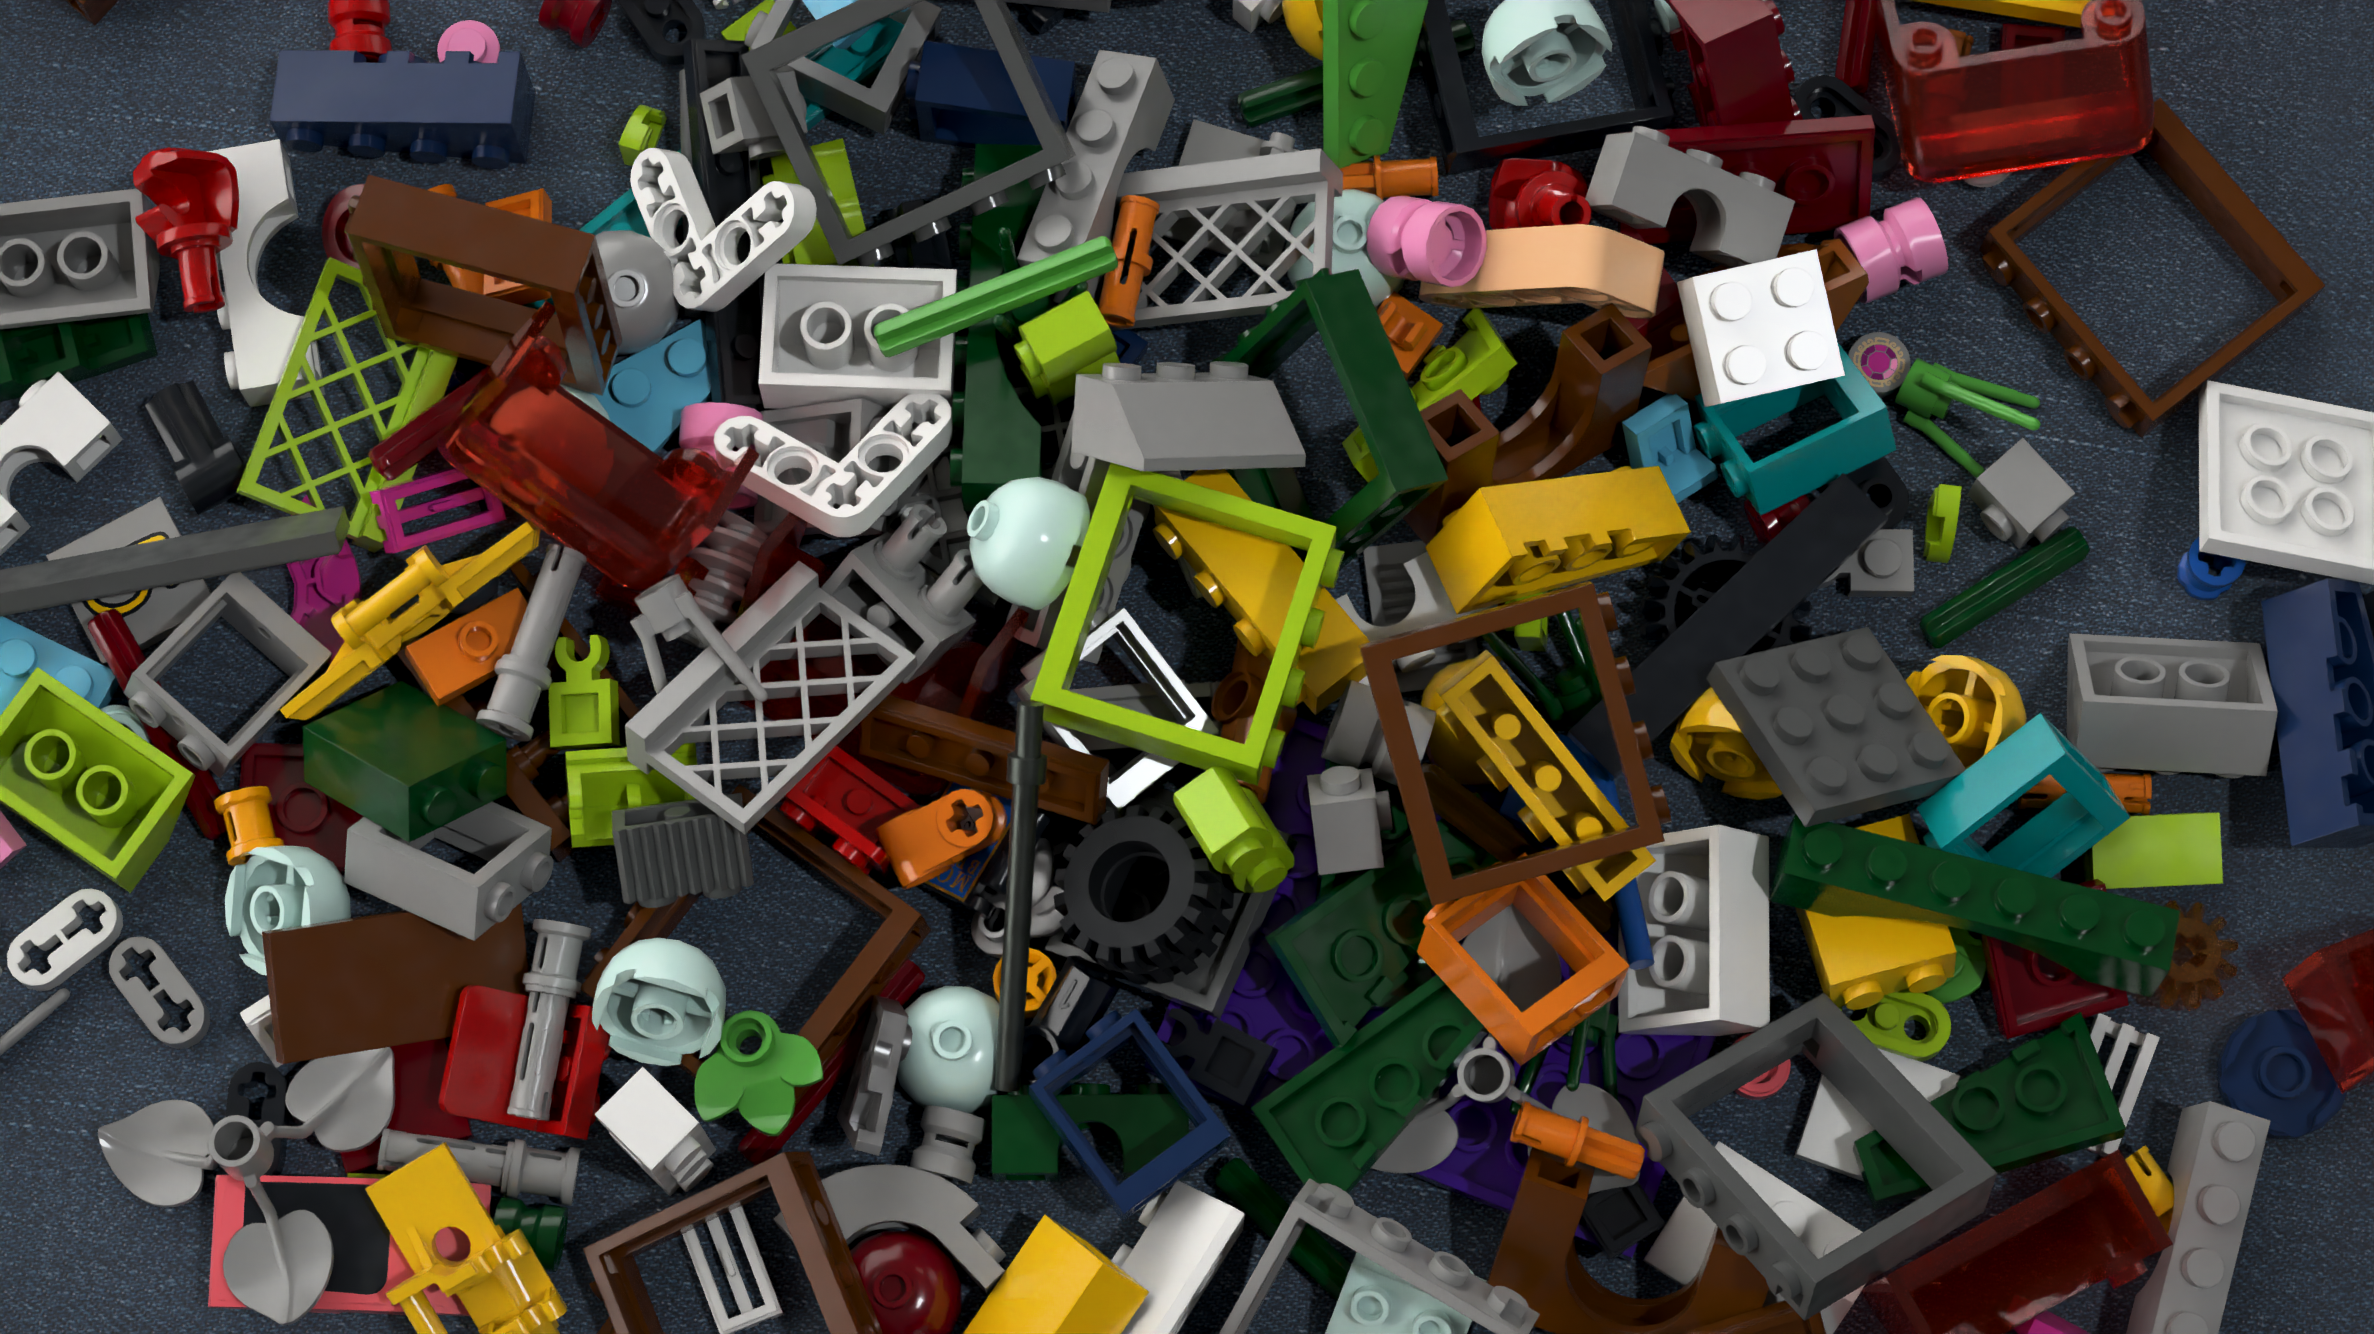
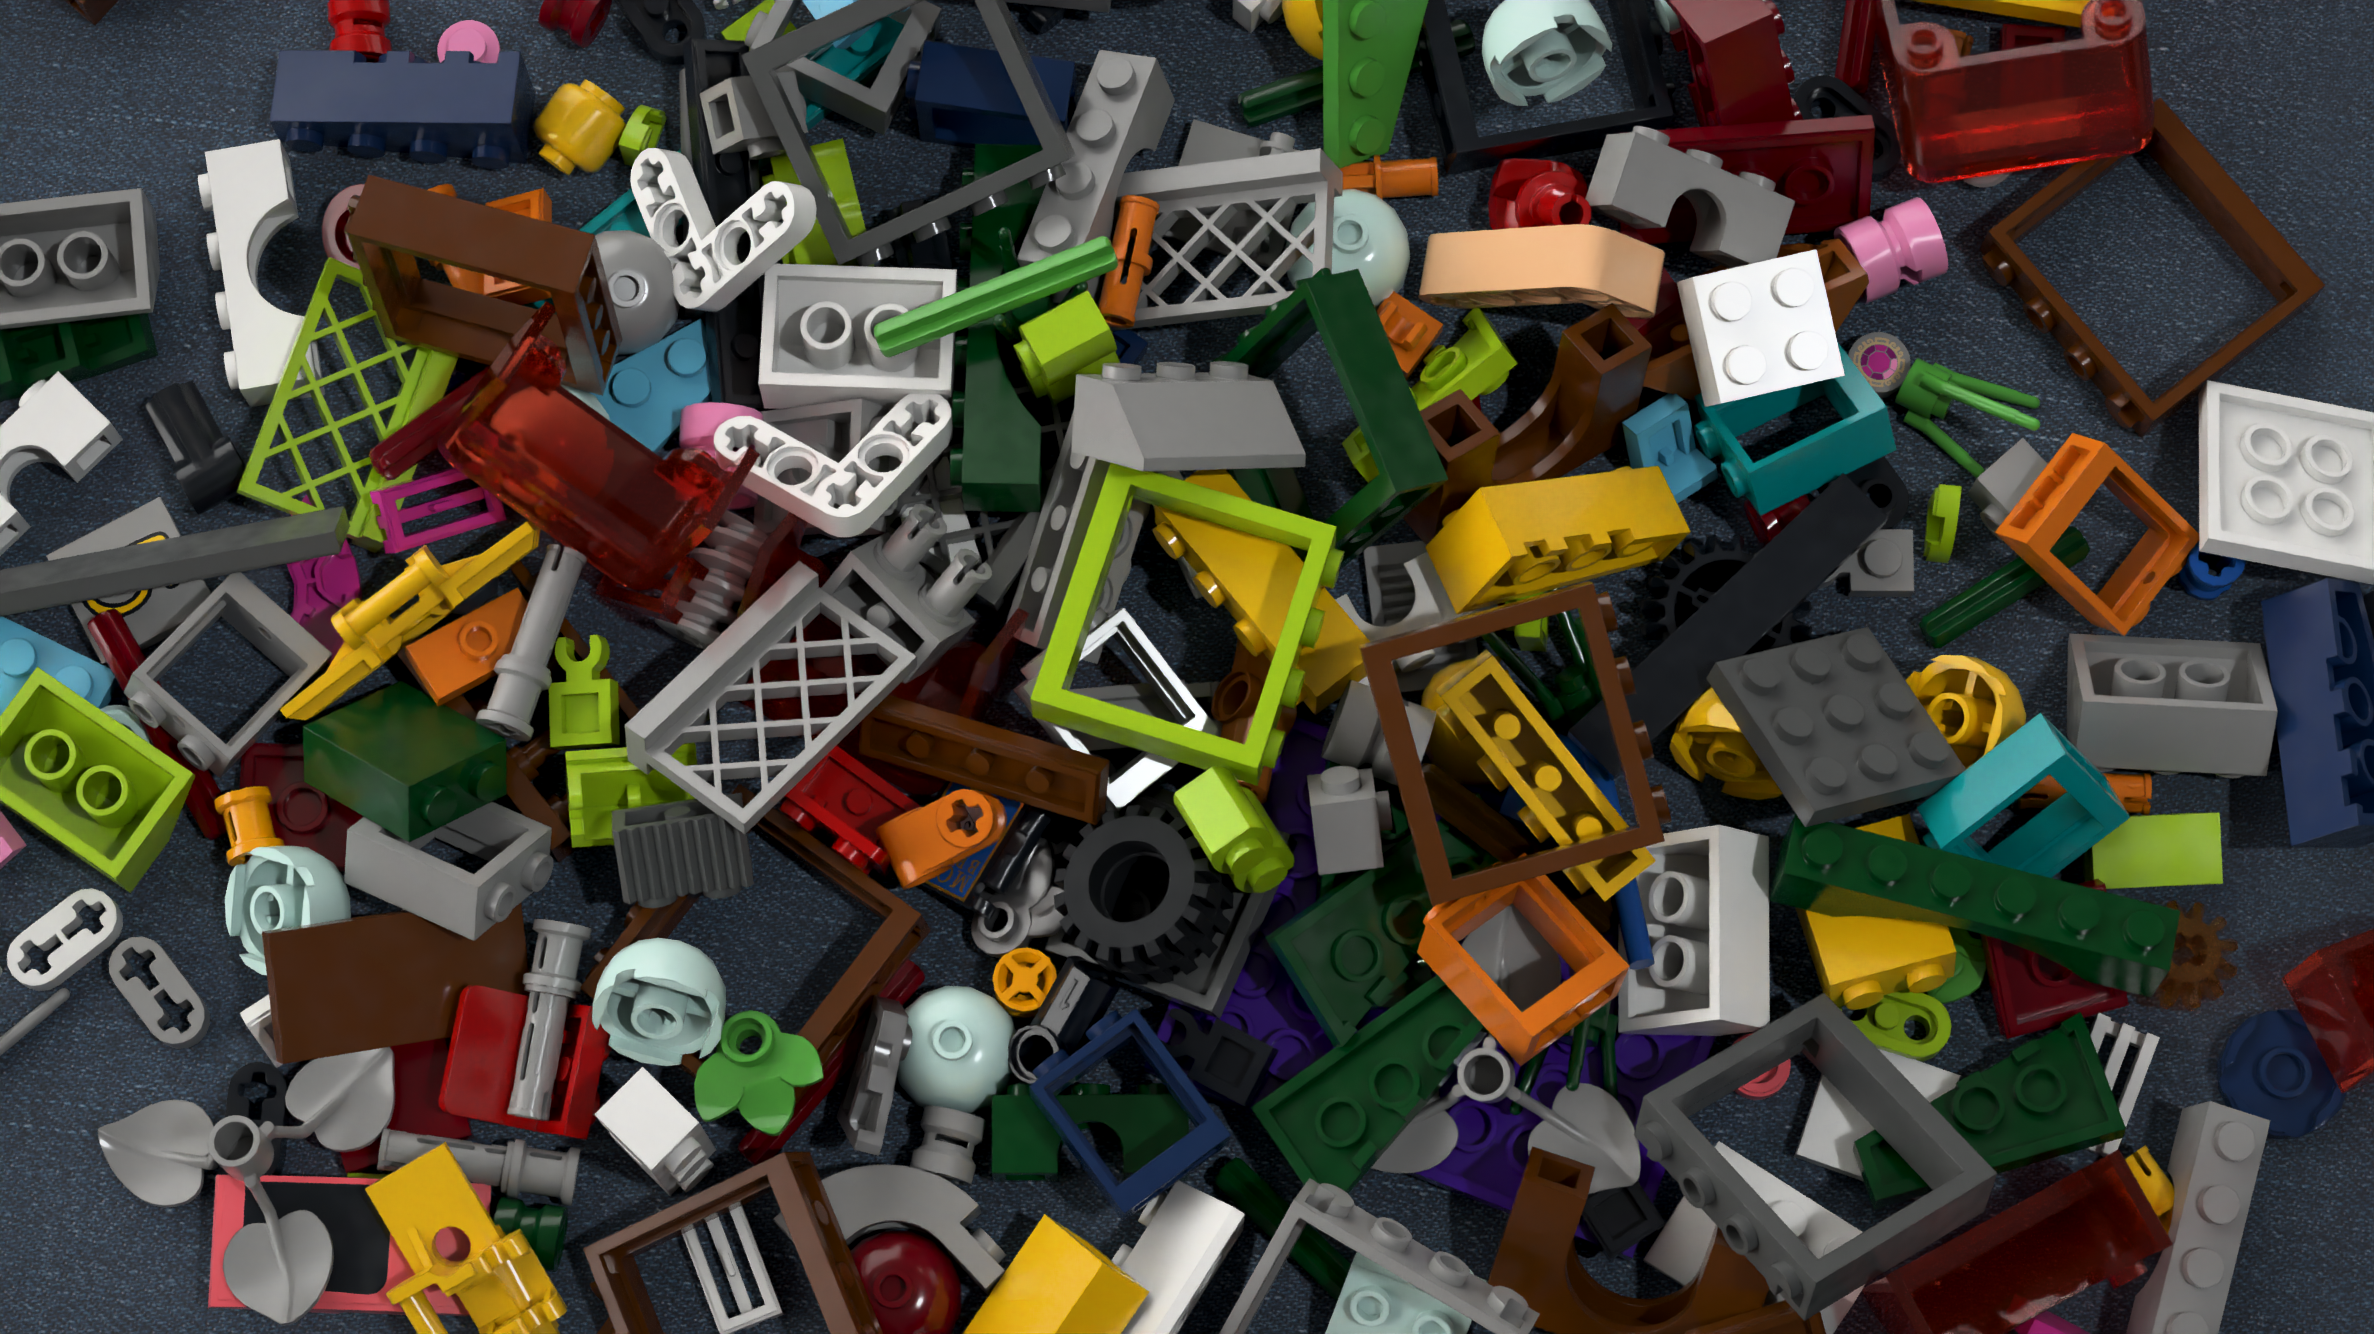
(192, 216): red piece -> none
(580, 127): none -> yellow head
(673, 611): light grey plant -> none
(1026, 538): light aqua cylinder -> none
(1026, 772): pearl dark grey bar -> none
(1426, 241): bright pink wheel -> none
(1576, 1141): orange axle -> none
(2056, 501): none -> orange window

